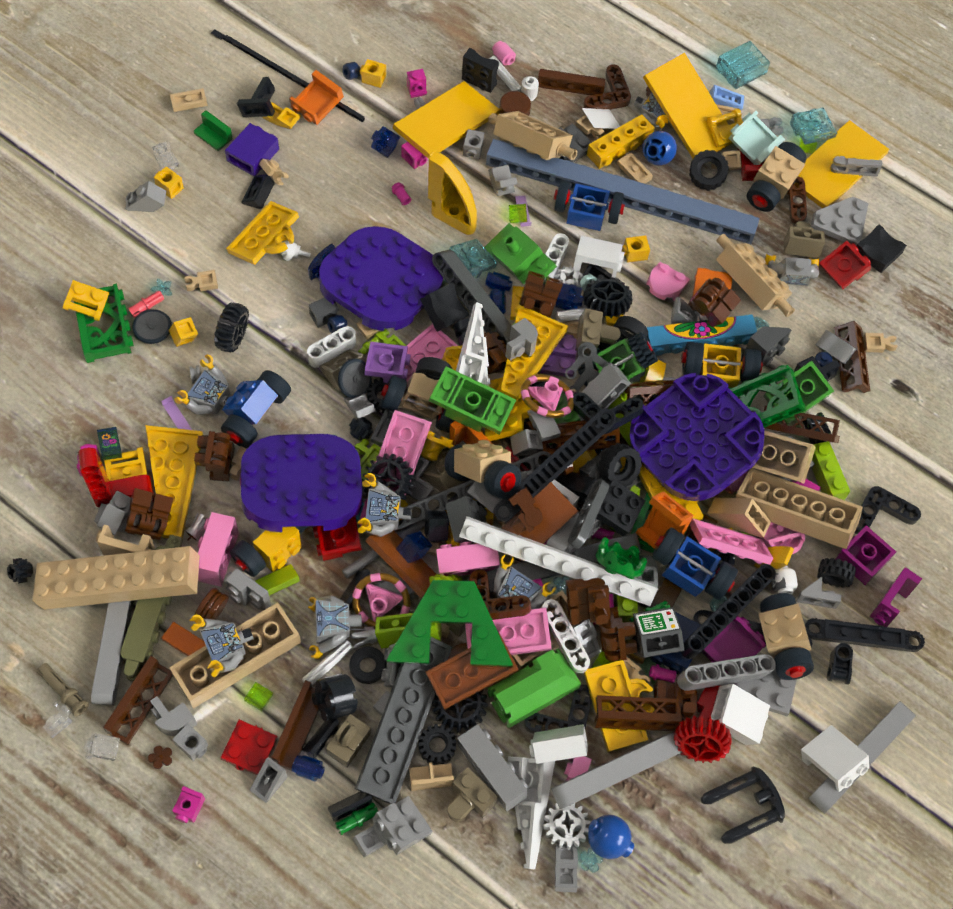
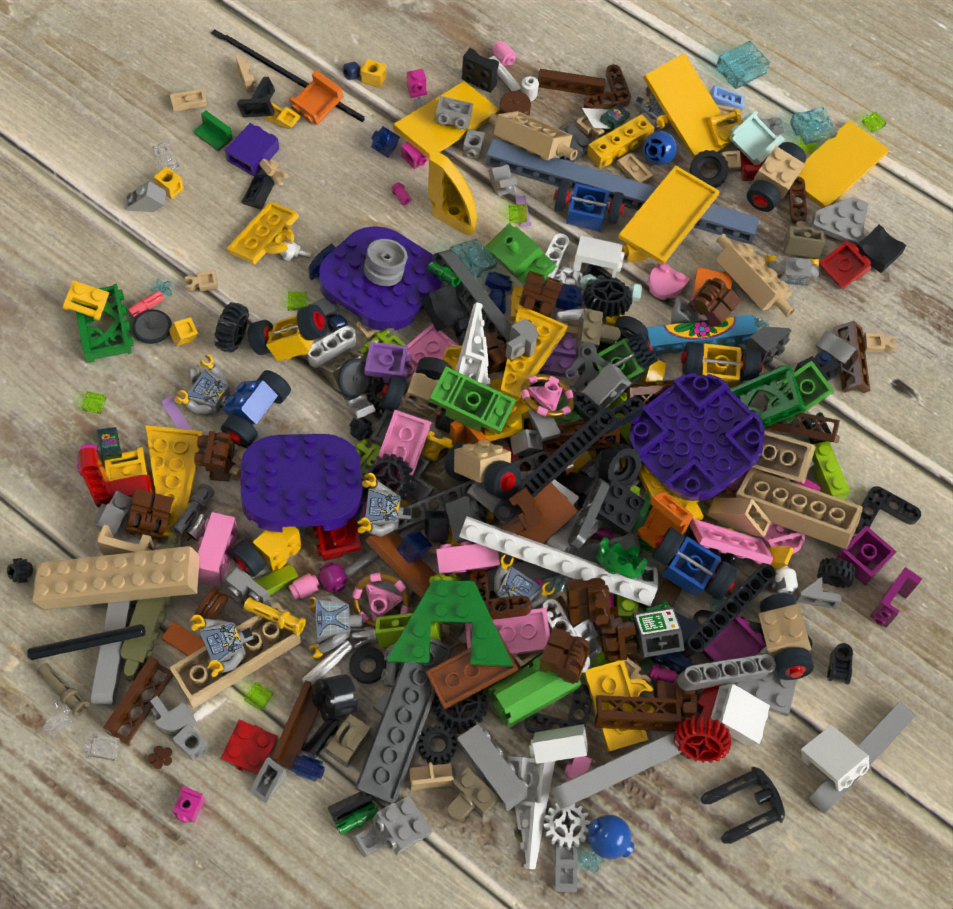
(86, 642): none -> black axle
(94, 402): none -> clear neon green tile
(196, 503): none -> dark grey pin
(243, 68): none -> tan plate
(283, 619): none -> yellow pin
(288, 336): none -> brick
(296, 300): none -> clear neon green tile
(304, 586): none -> bright pink brick
(332, 577): none -> magenta head
(347, 595): black slope -> none
(385, 262): none -> light grey wheel
(444, 273): none -> green pin
(453, 112): none -> light grey plate
(564, 655): none -> reddish brown hips
(614, 116): none -> clear green tile
(636, 291): none -> light aqua tile
(668, 215): none -> yellow tile
(856, 166): light grey hinge -> none
(864, 635): black plate -> none
(874, 122): none -> clear neon green tile

